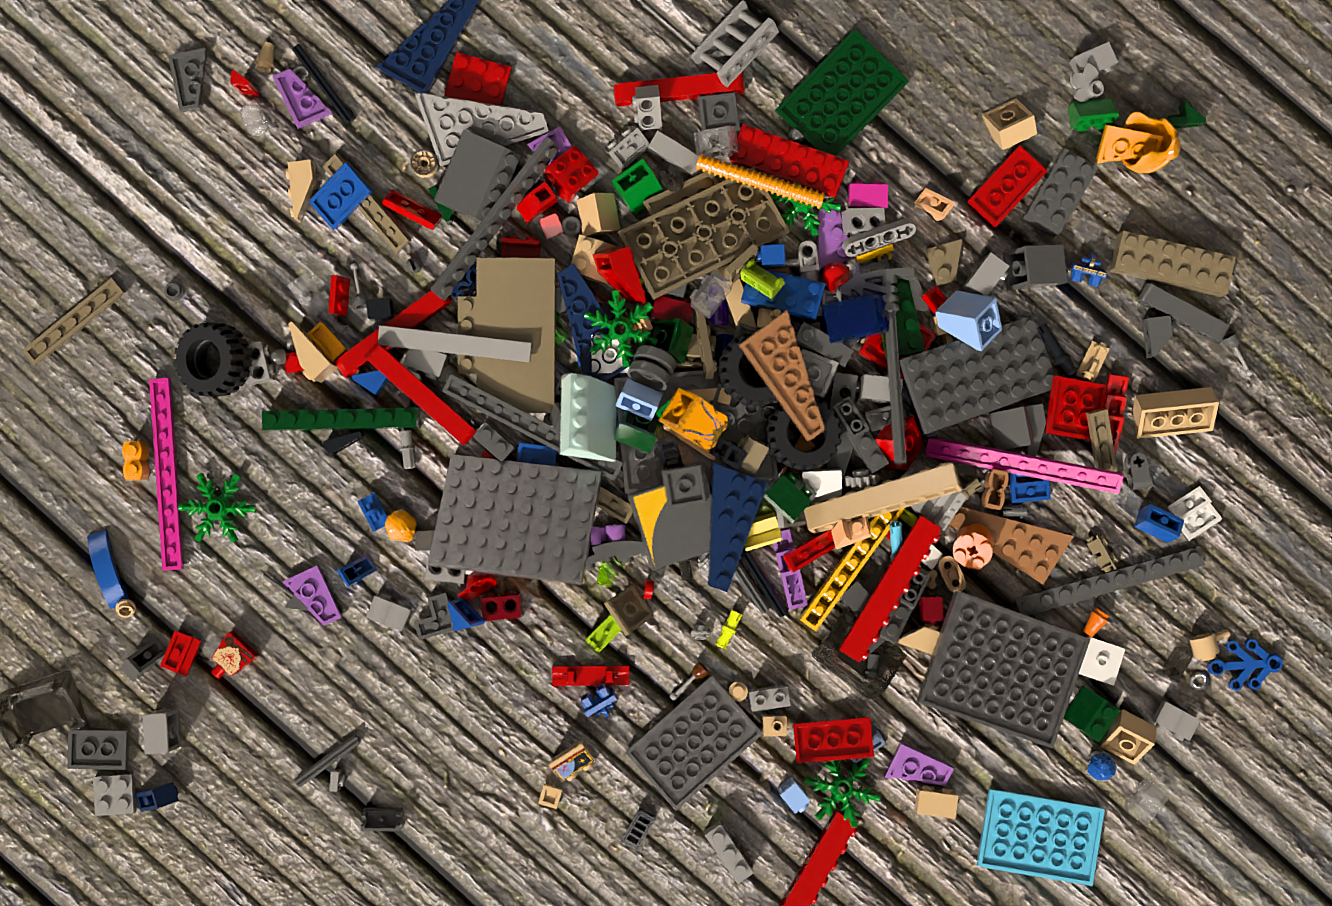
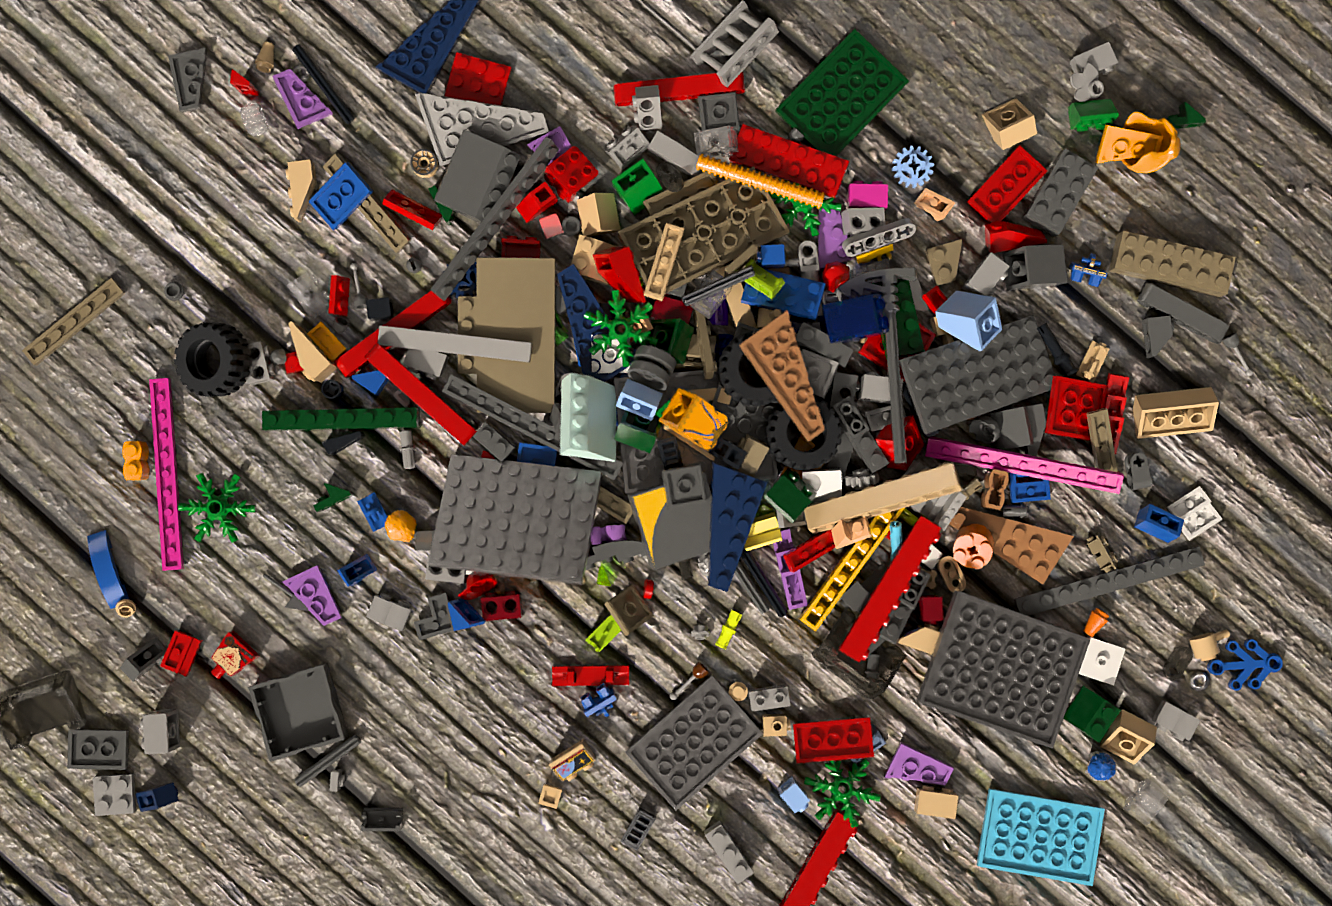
(298, 712): none -> dark grey tile
(329, 389): none -> black wheel
(336, 494): none -> dark green slope
(664, 261): none -> tan tile
(718, 285): none -> black axle
(913, 175): none -> light blue gear
(985, 429): none -> dark grey hair
(1009, 236): none -> red slope

